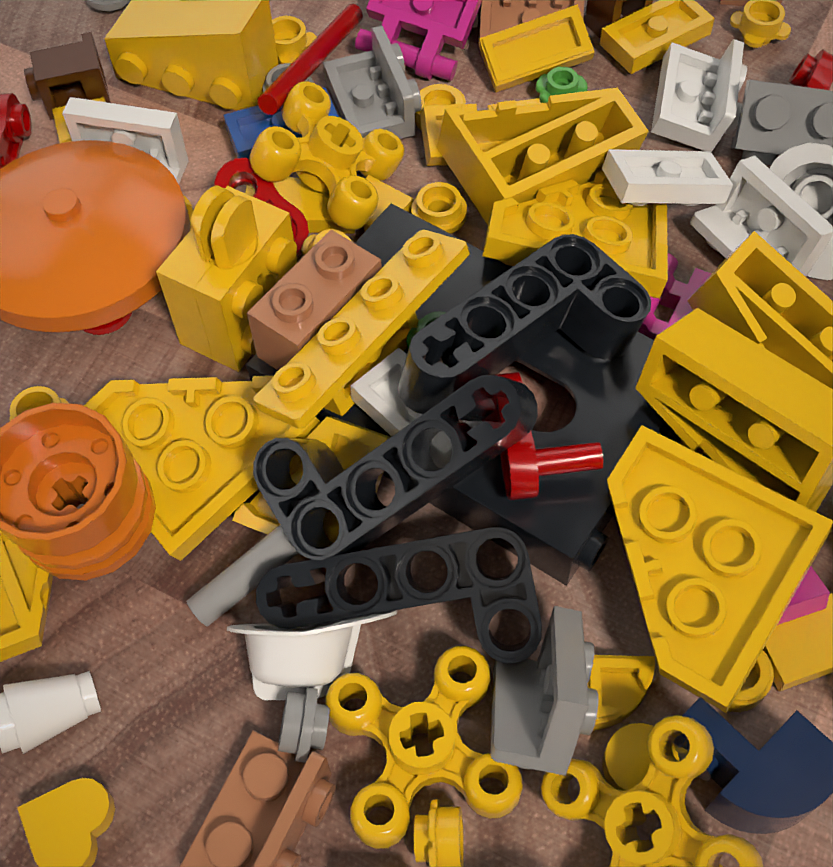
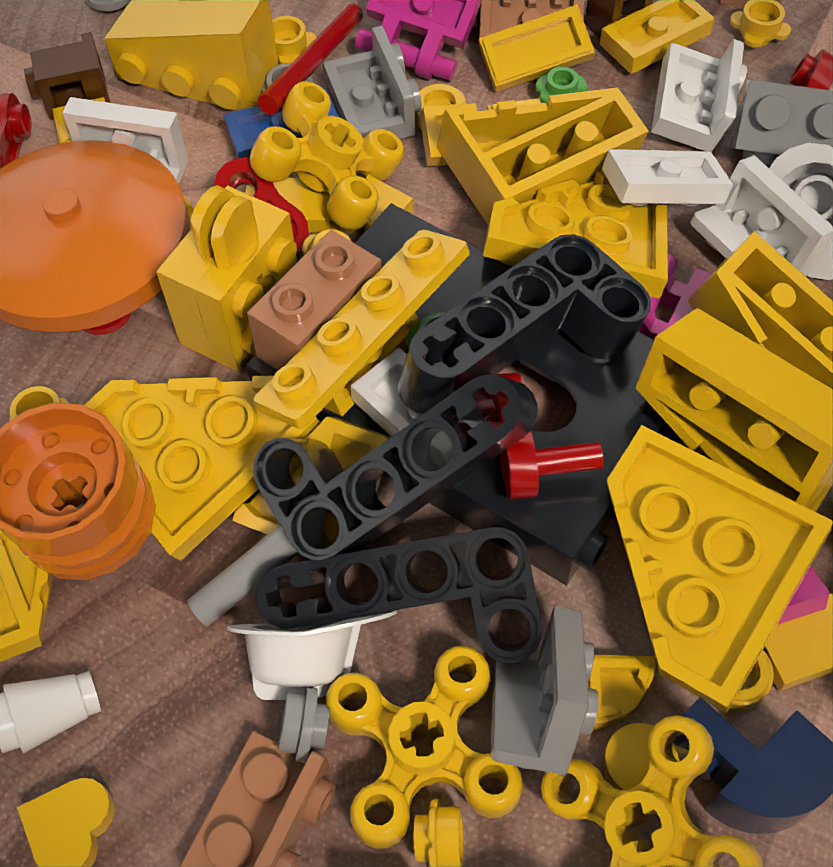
(440, 206): yellow plate -> none

